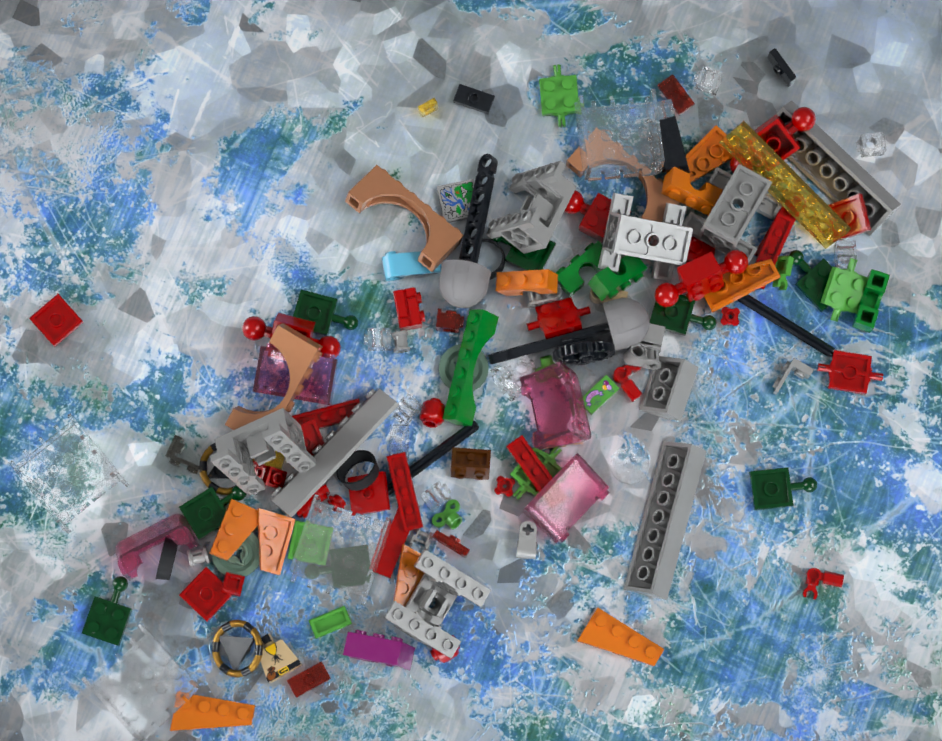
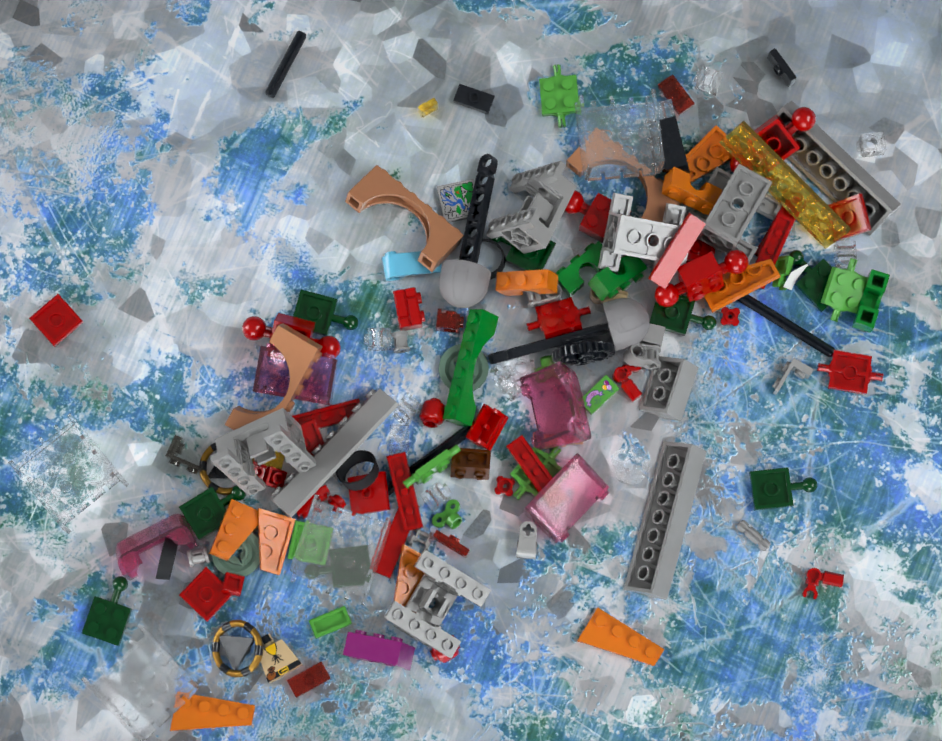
(285, 64): none -> black axle
(439, 463): none -> bright green plate
(487, 427): none -> red hinge
(676, 251): none -> tile
(753, 535): none -> light grey axle
(792, 278): none -> white sticker

